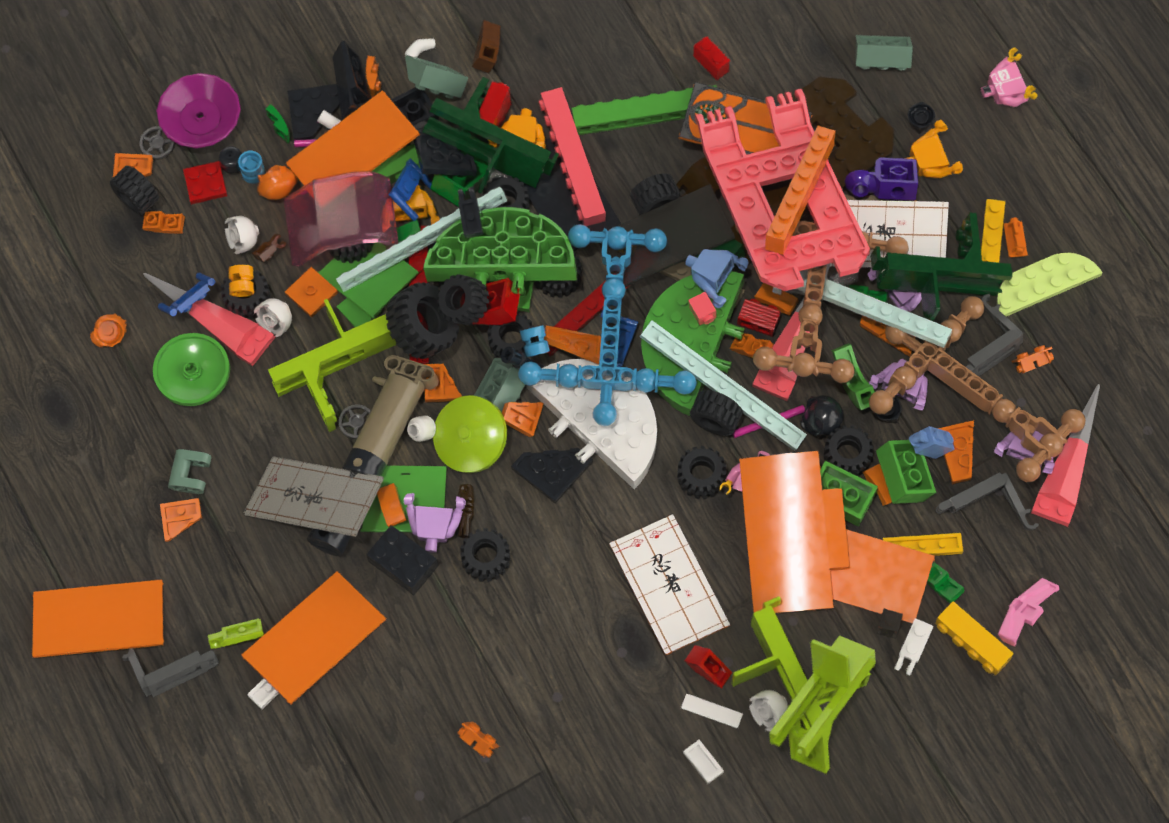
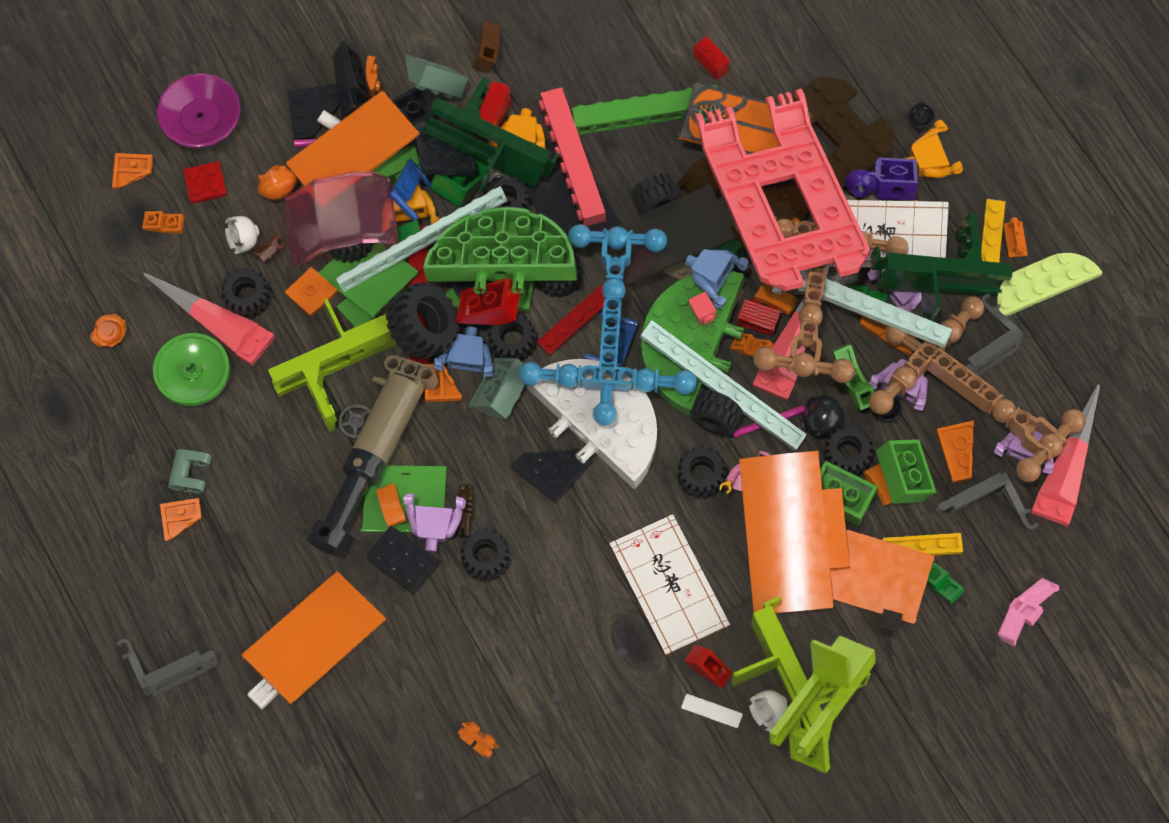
(97, 618): orange piece -> none
(134, 190): black tyre -> none
(156, 143): flat silver wheel -> none
(195, 294): blue plate -> none
(229, 159): black head -> none
(236, 633): lime hinge -> none
(241, 281): light orange wheel -> none
(251, 166): dark azure wheel -> none
(274, 316): white cylinder -> none
(279, 123): green slope -> none
(314, 496): clear smoke piece -> none
(420, 46): white arm -> none
(421, 428): white head -> none
(467, 354): none -> medium blue torso
(470, 214): black hinge -> none
(470, 434): lime dish -> none
(474, 303): black tyre -> none
(515, 358): black pin -> none
(522, 416): orange wing -> none
(535, 347): dark azure wheel -> none
(574, 342): orange wing -> none
(703, 761): white tile -> none
(800, 190): orange brick -> none
(883, 52): sand green slope -> none
(914, 644): white hinge -> none
(932, 442): medium blue brick -> none
(973, 638): yellow brick -> none
(1007, 83): bright pink torso -> none
(1026, 360): orange hinge -> none

